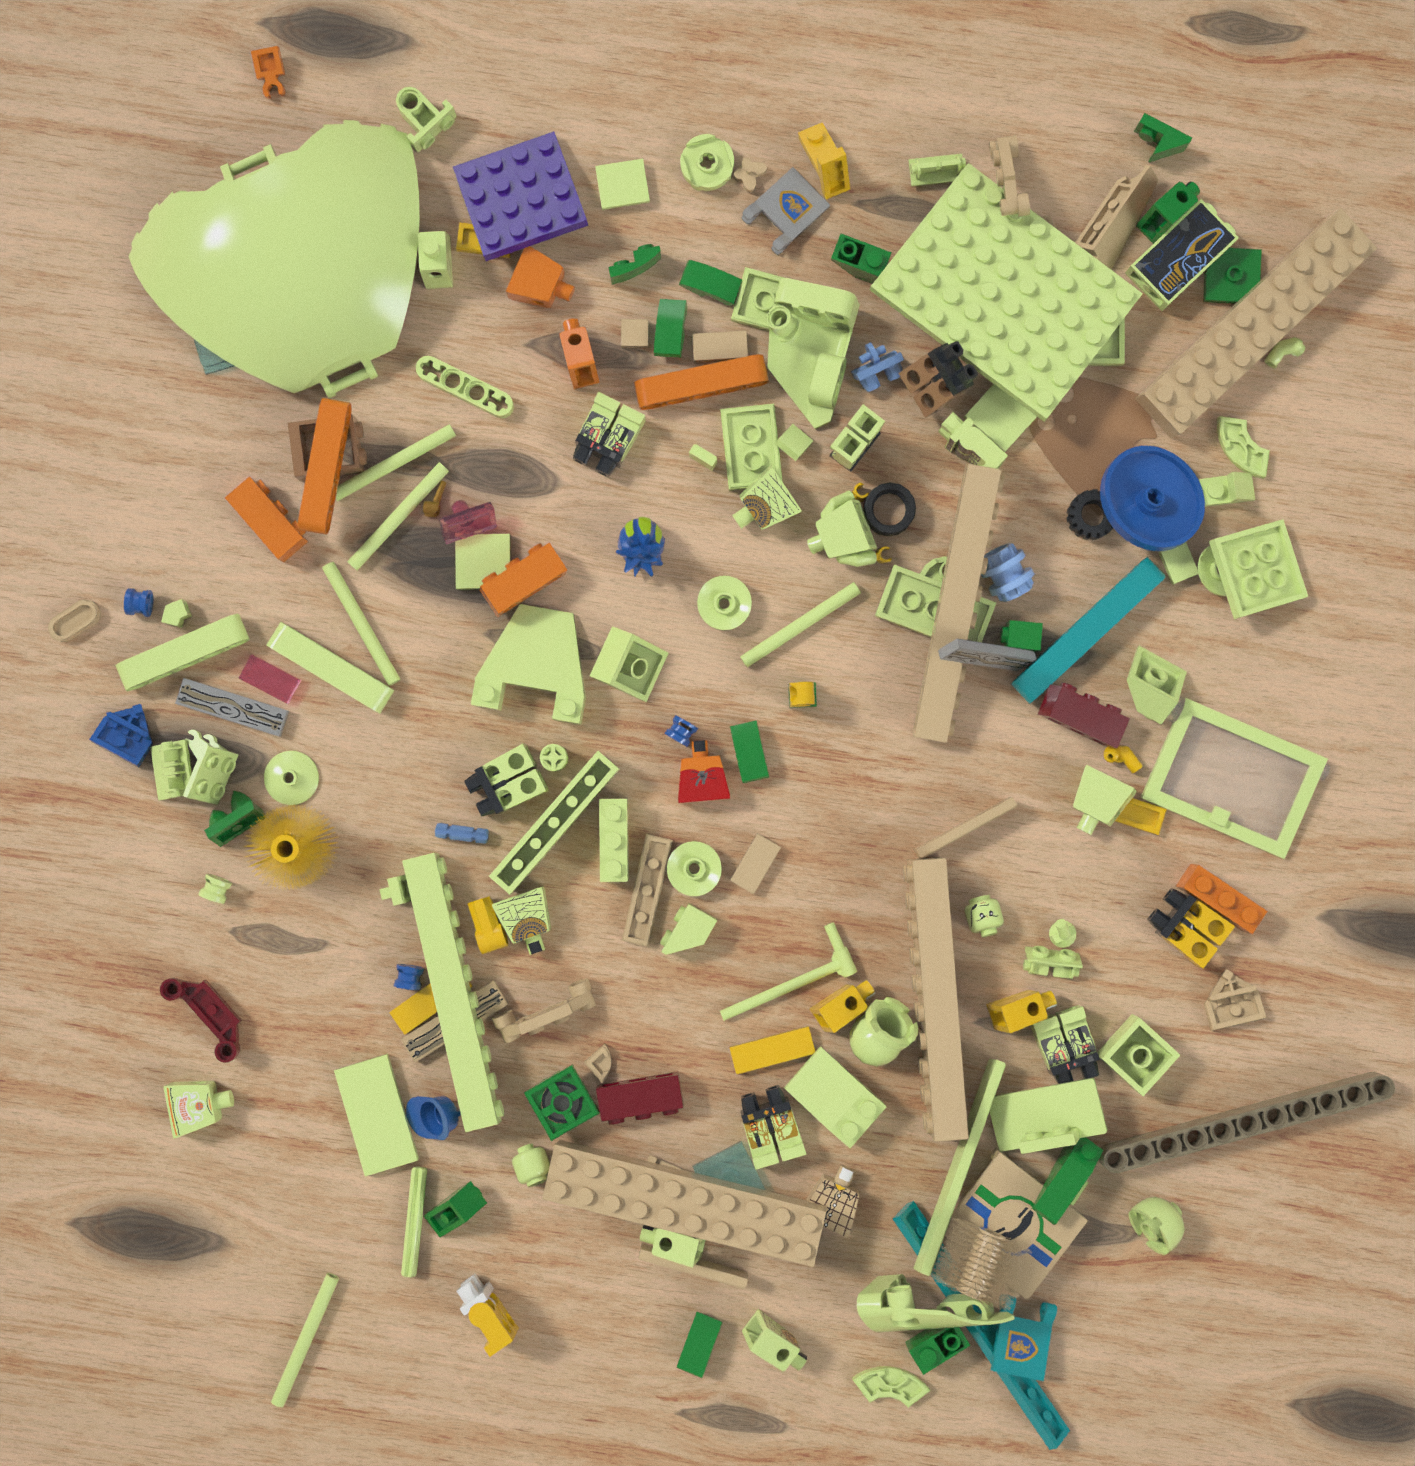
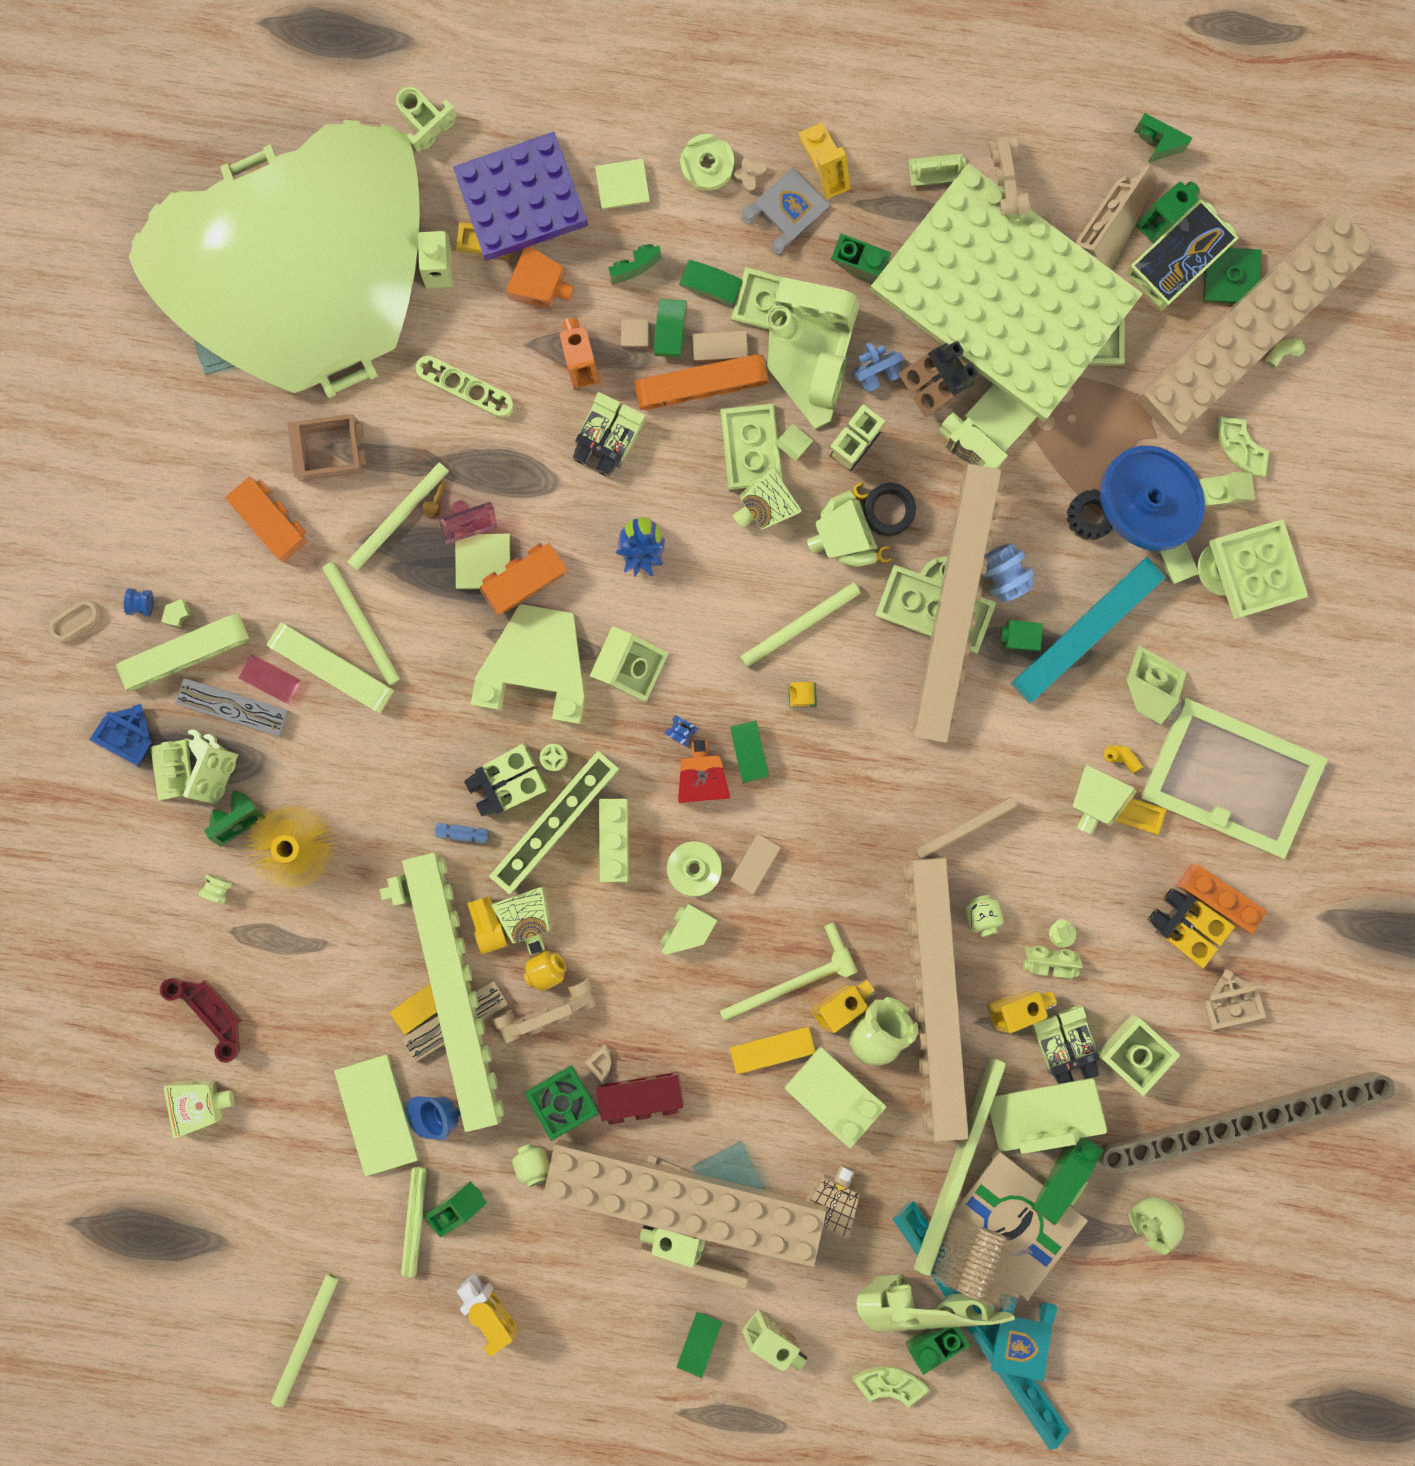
(269, 66): orange plate -> none
(304, 782): yellowish green dish -> none
(324, 466): orange beam -> none
(395, 461): yellowish green piece -> none
(408, 977): blue wheel -> none
(545, 971): none -> yellow head
(647, 890): tan tile -> none
(703, 457): yellowish green tile -> none
(724, 588): yellowish green dish -> none
(771, 1118): hips -> none
(986, 655): light grey tile -> none
(1084, 715): dark red brick -> none

